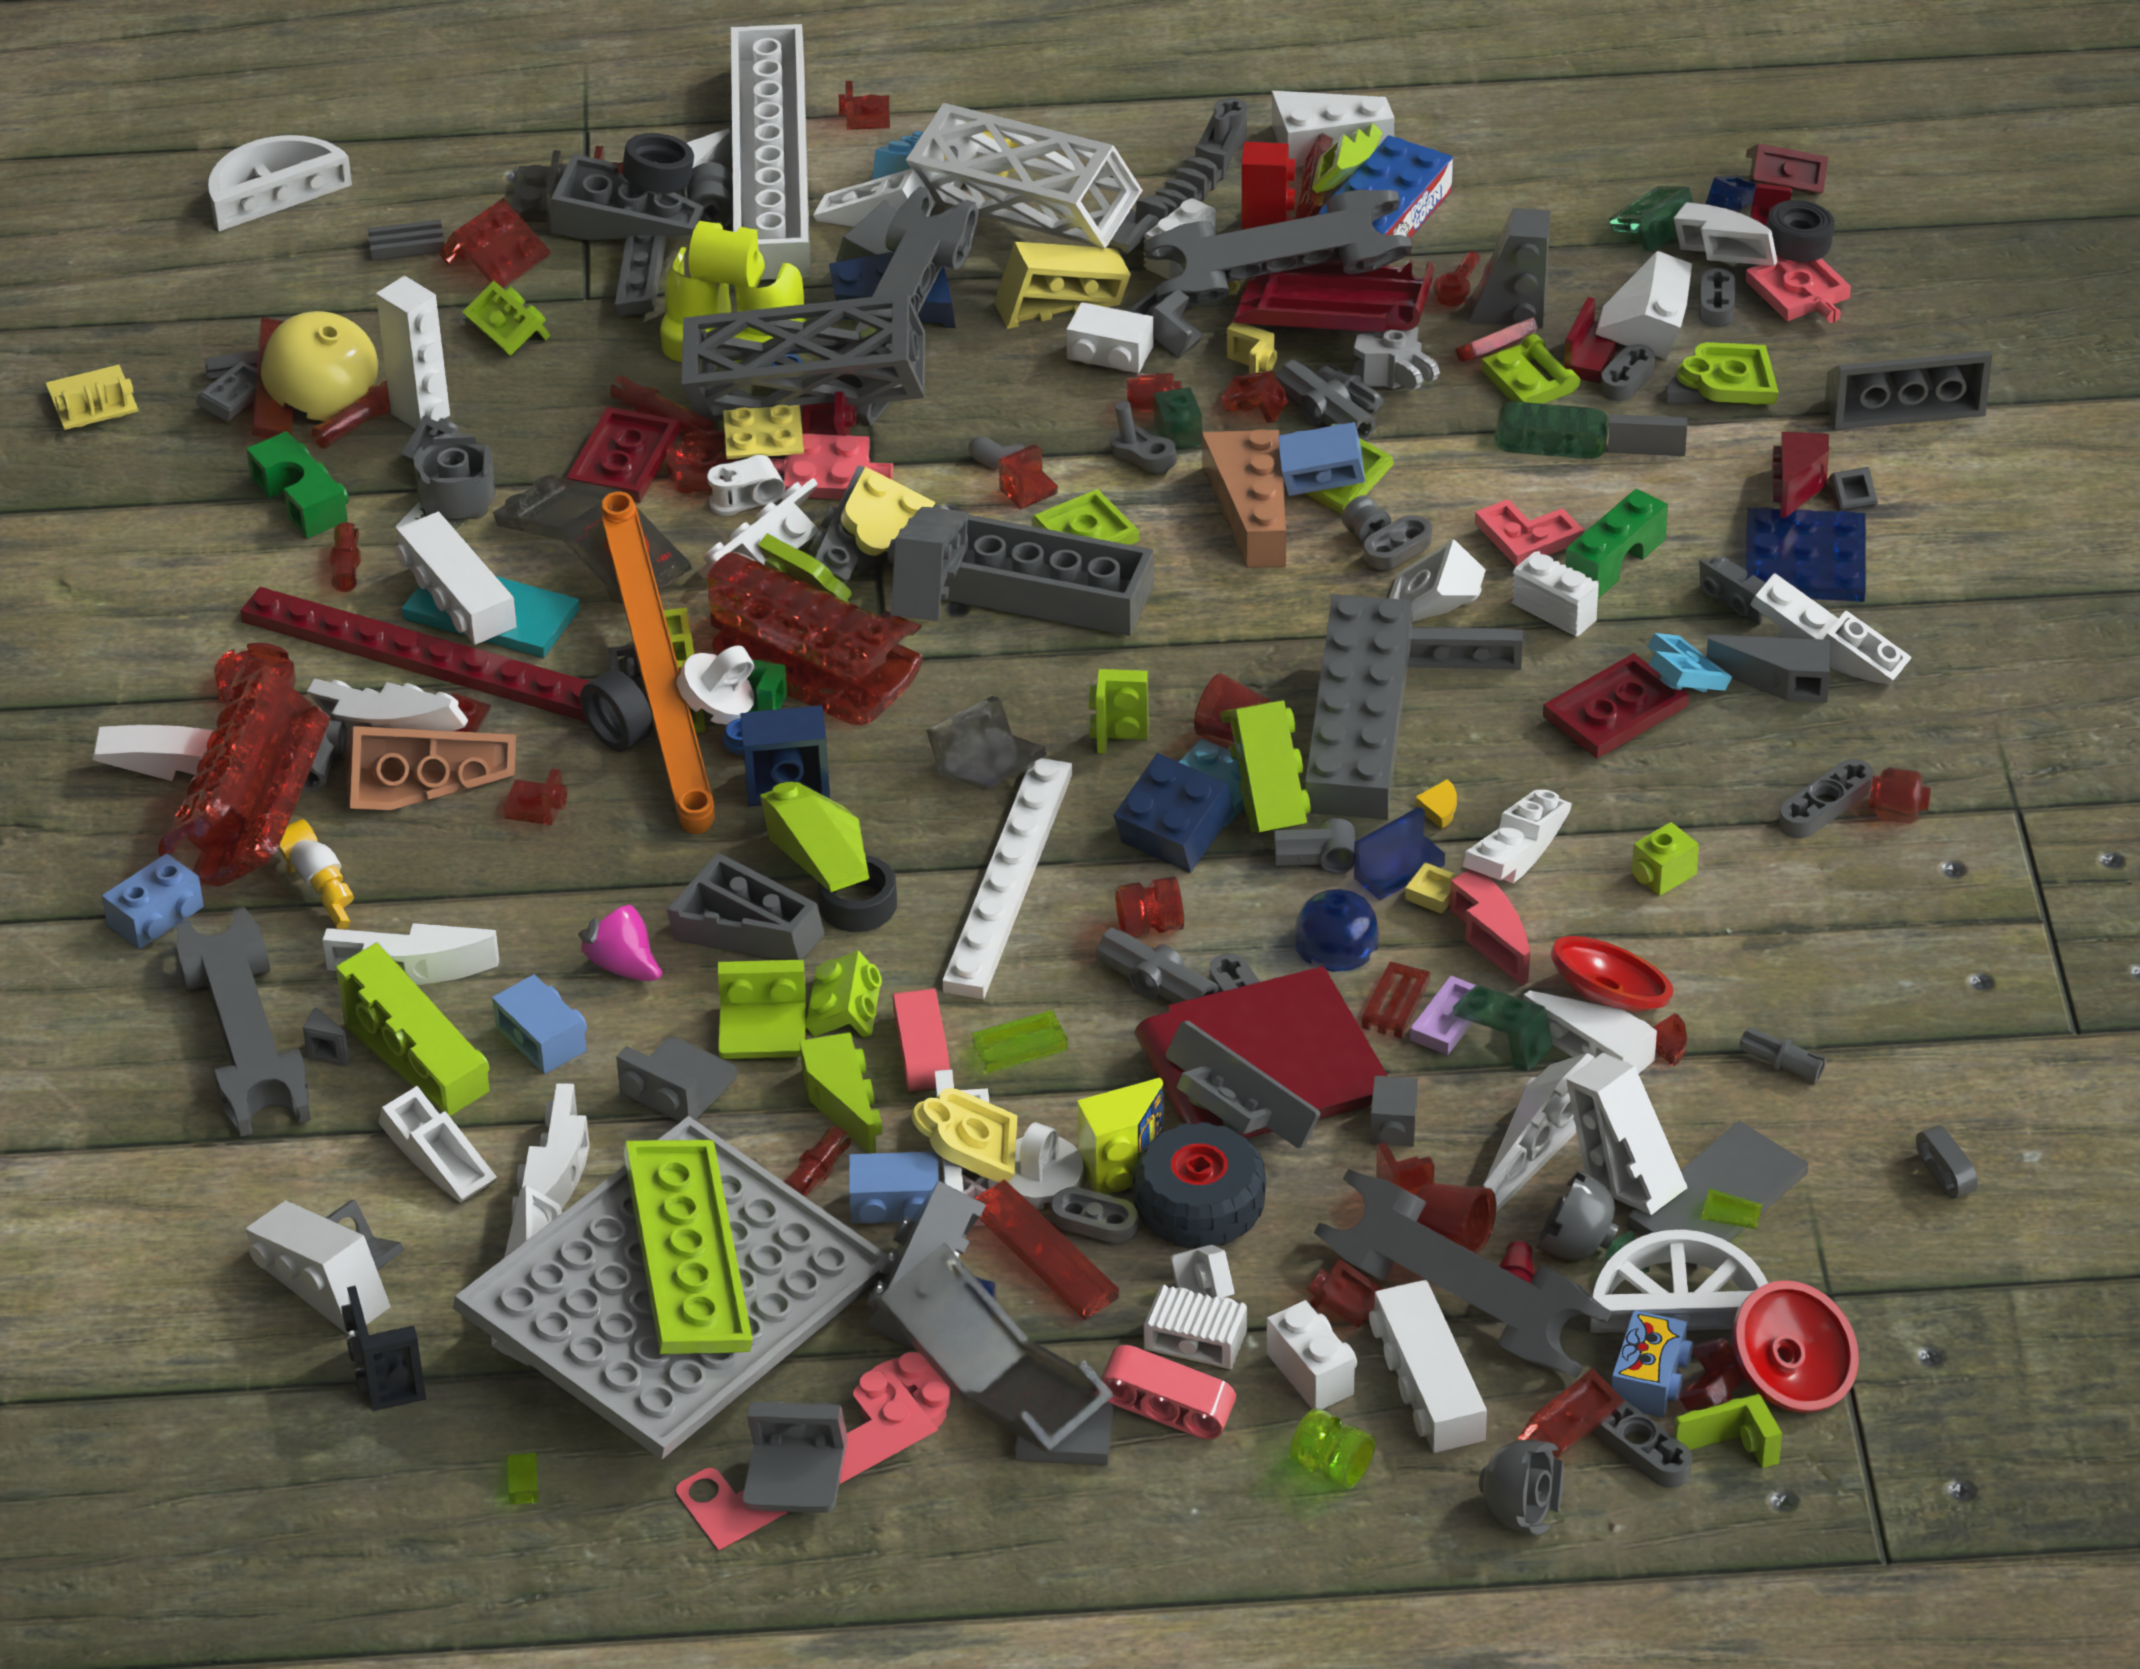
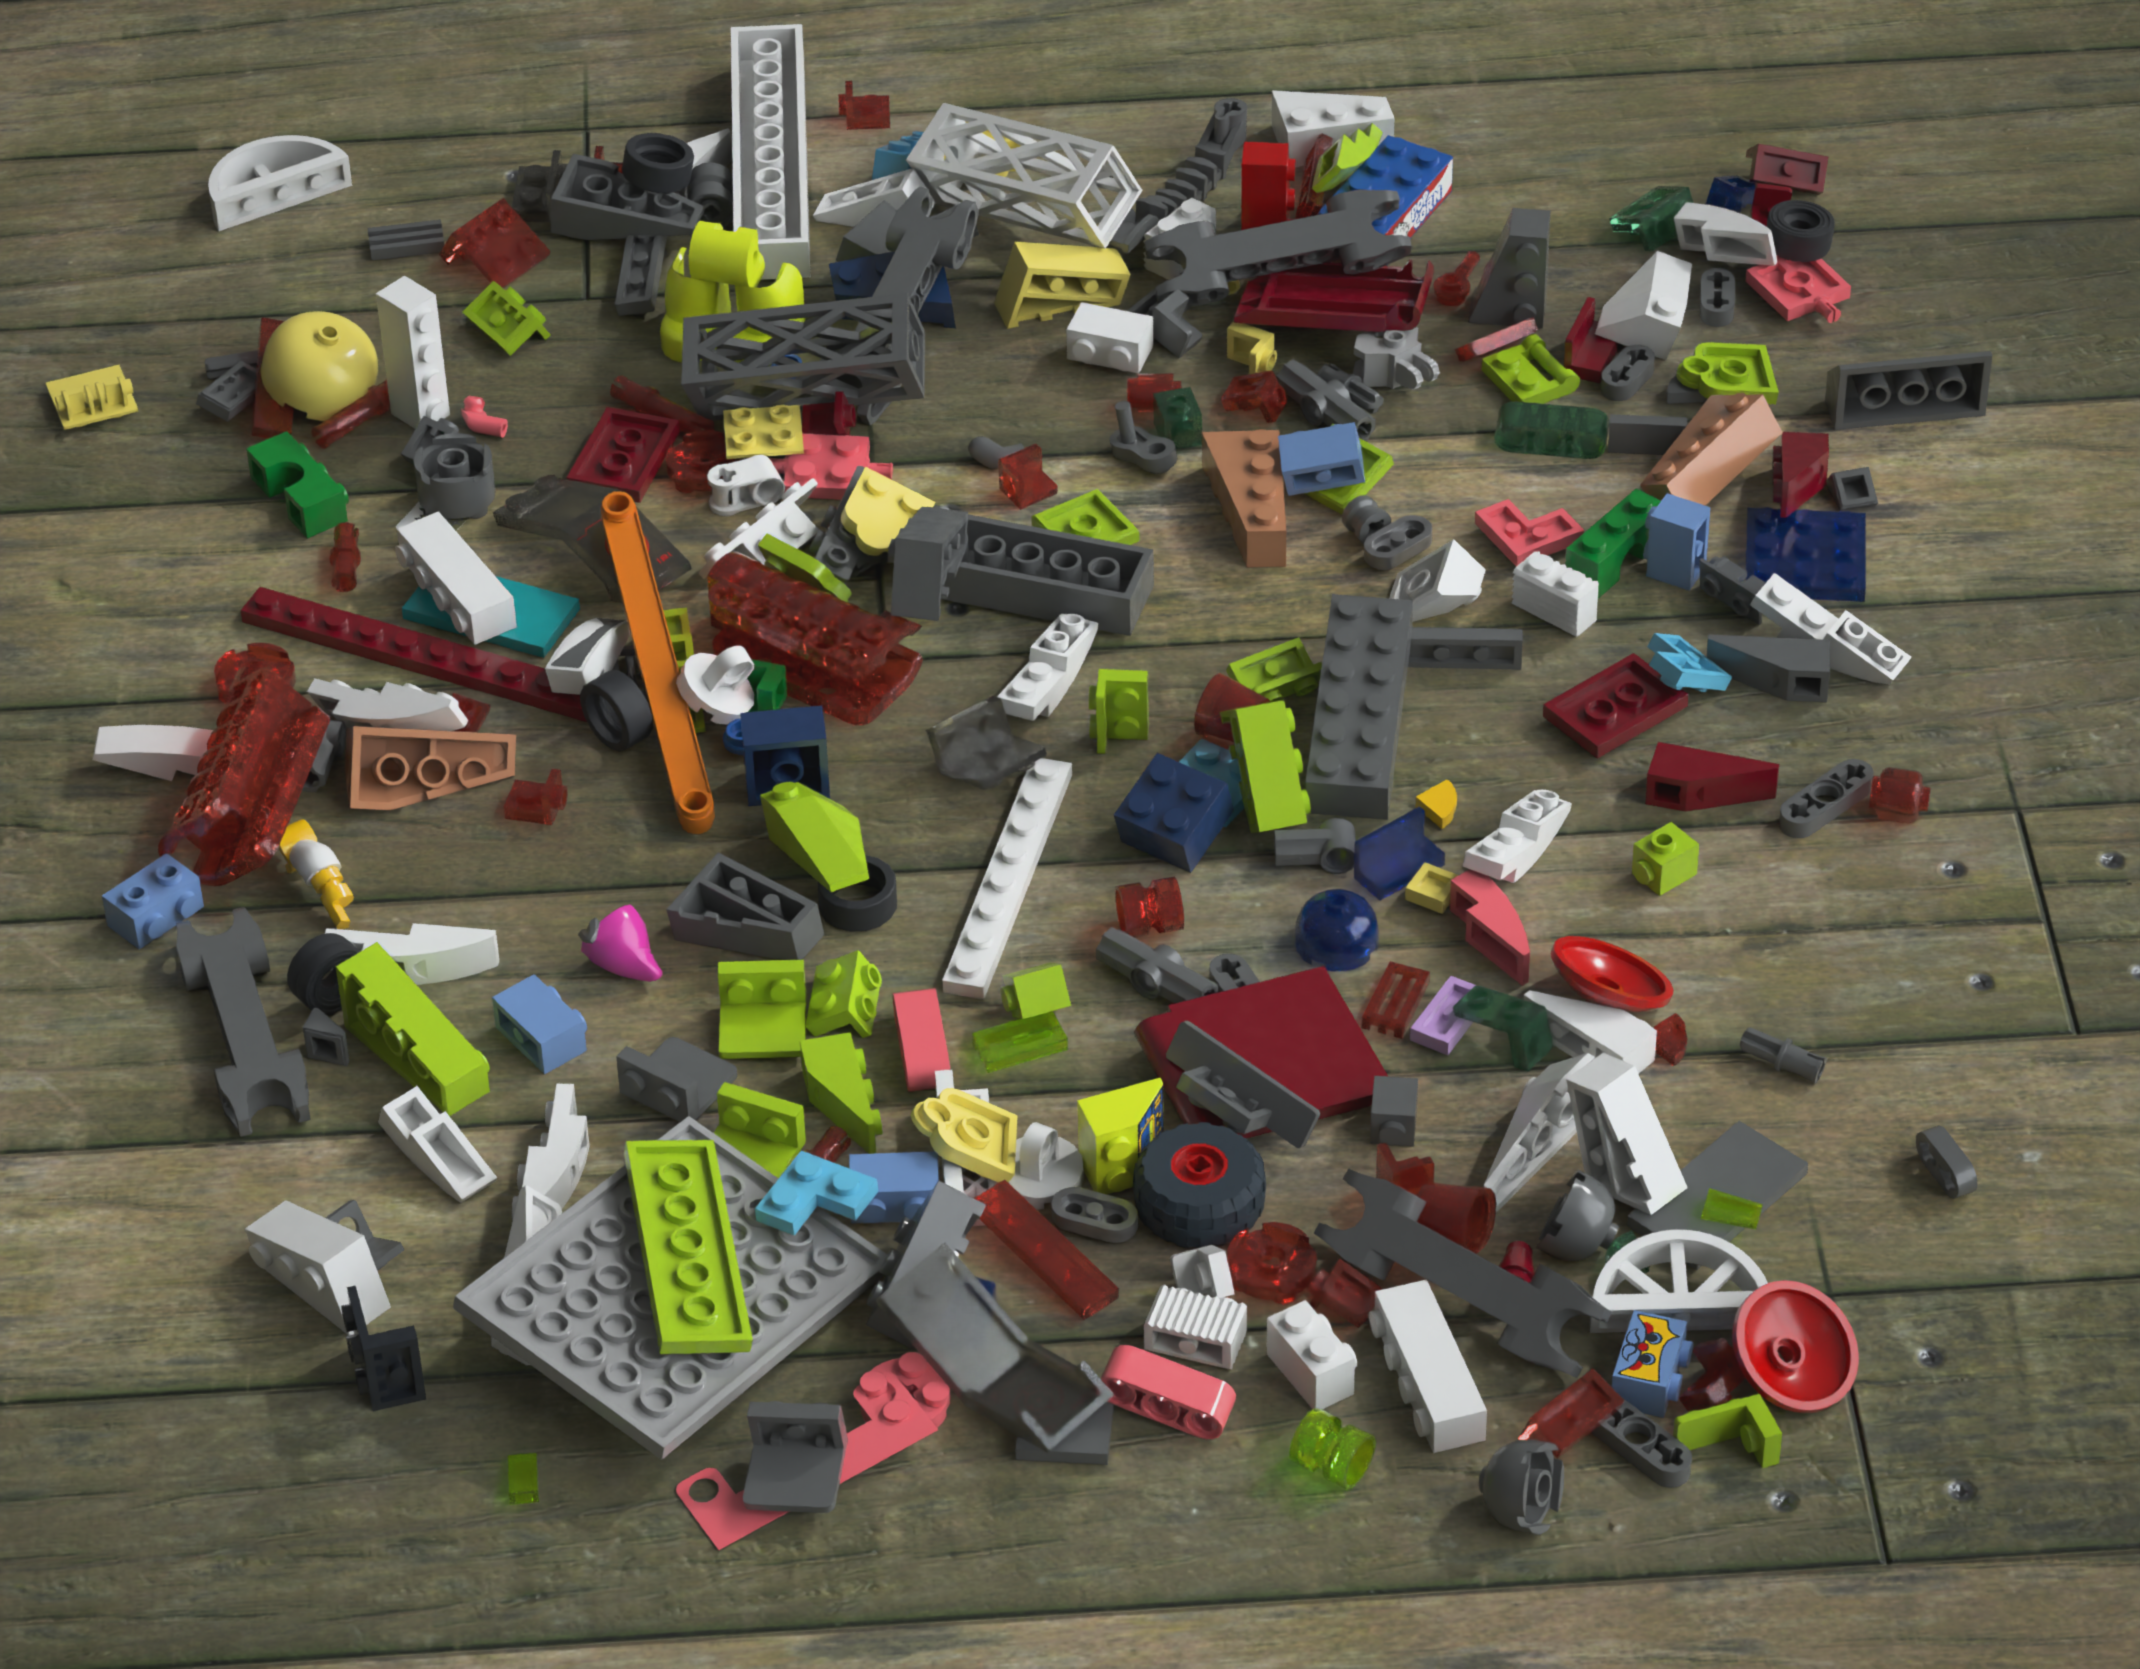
(311, 966): none -> black tyre
(479, 421): none -> coral arm
(586, 654): none -> white slope
(761, 1126): none -> lime bracket
(814, 1183): none -> medium azure plate
(1035, 991): none -> lime brick
(1050, 669): none -> white slope
(1272, 1282): none -> clear red plate
(1278, 671): none -> lime bracket
(1676, 540): none -> medium blue brick
(1704, 779): none -> dark red slope
(1714, 448): none -> nougat wedge

